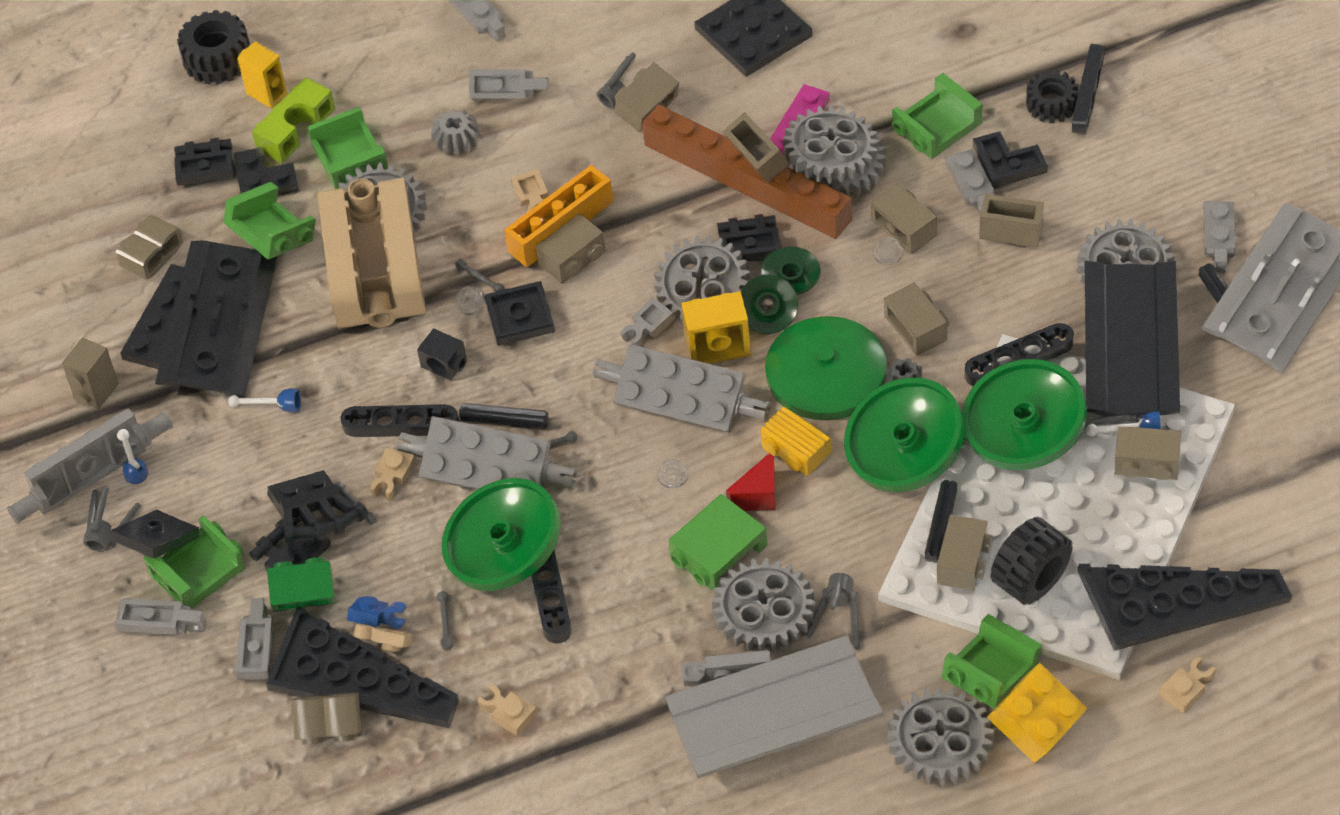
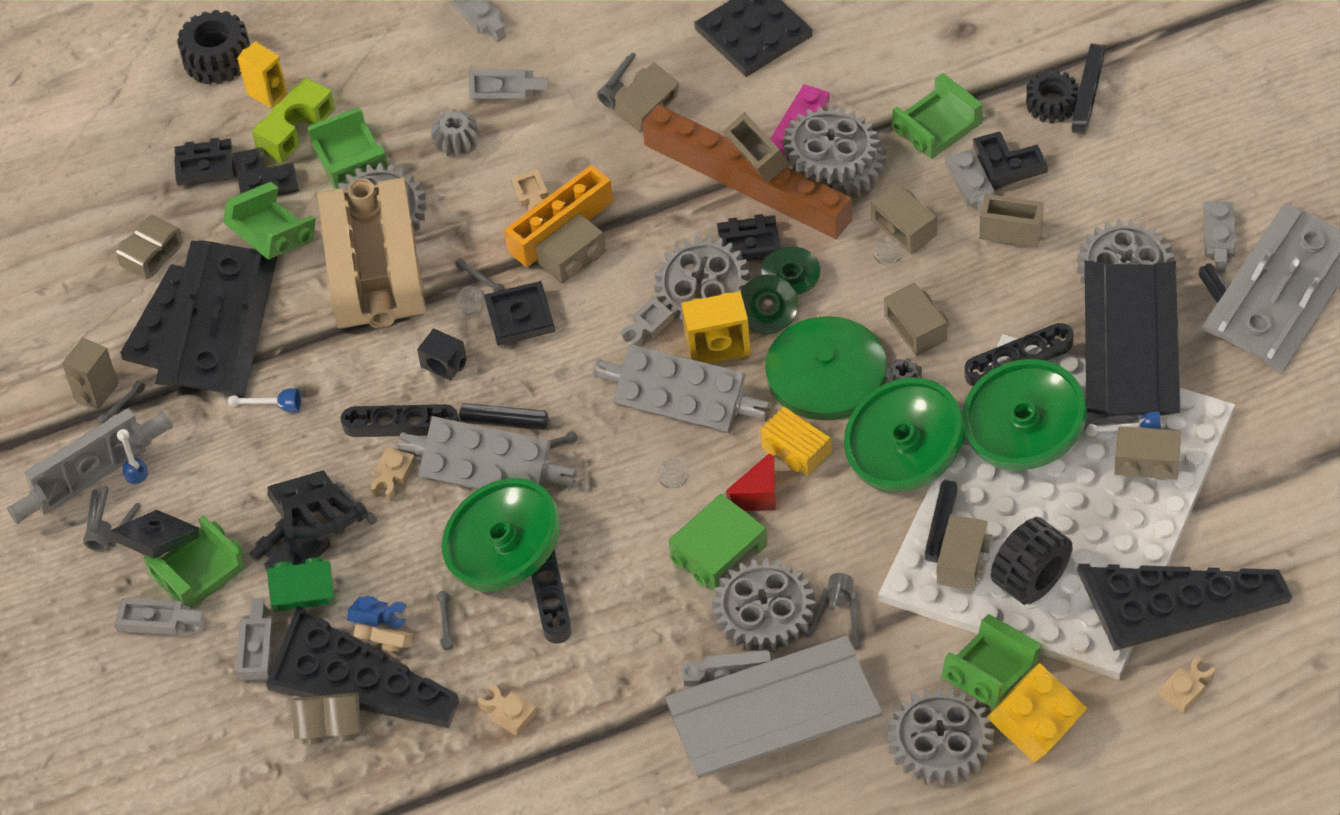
(138, 387): none -> dark grey hinge

